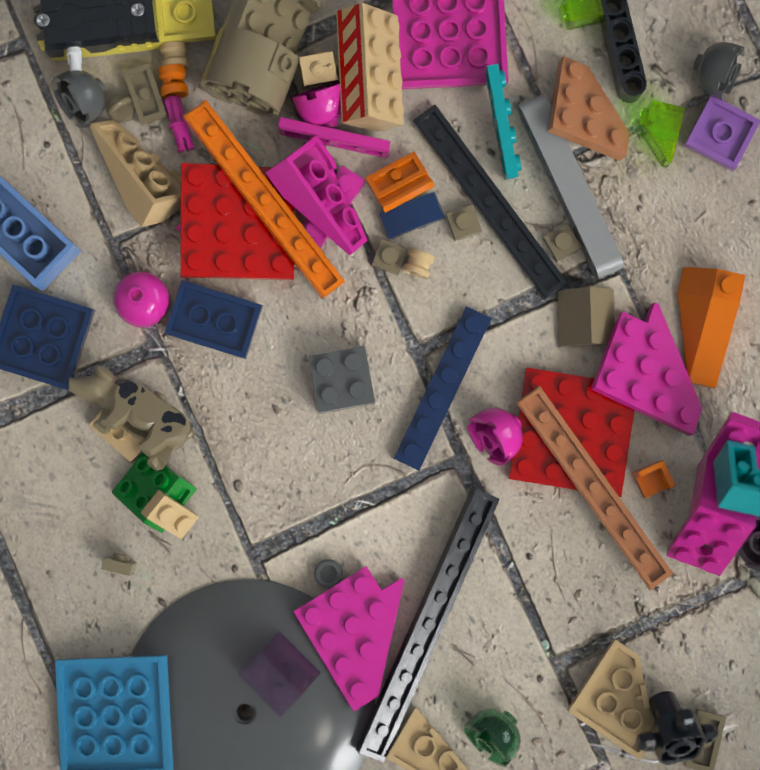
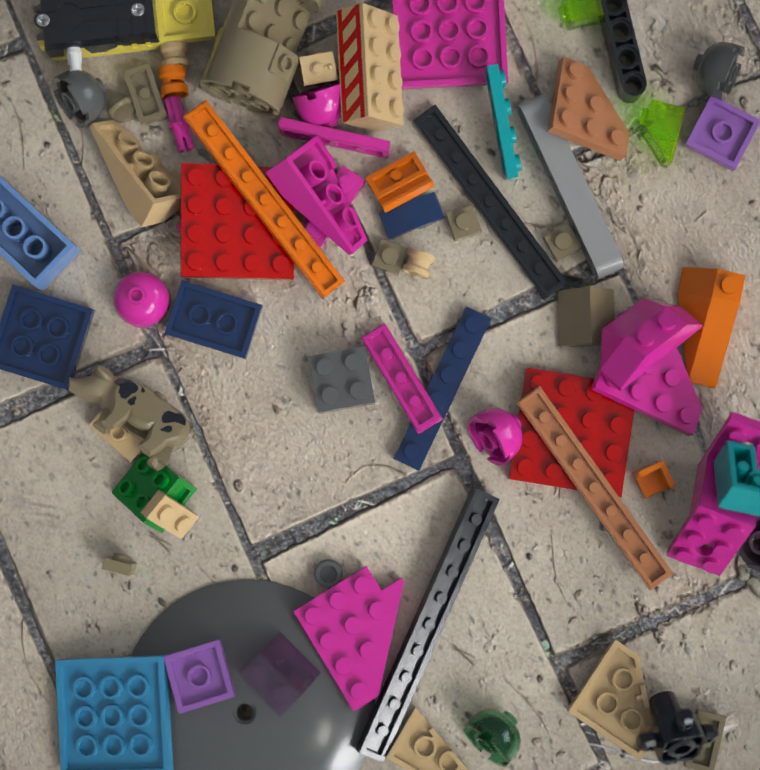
(199, 676): none -> medium lavender plate
(401, 378): none -> dark pink tile
(642, 339): none -> dark pink wedge

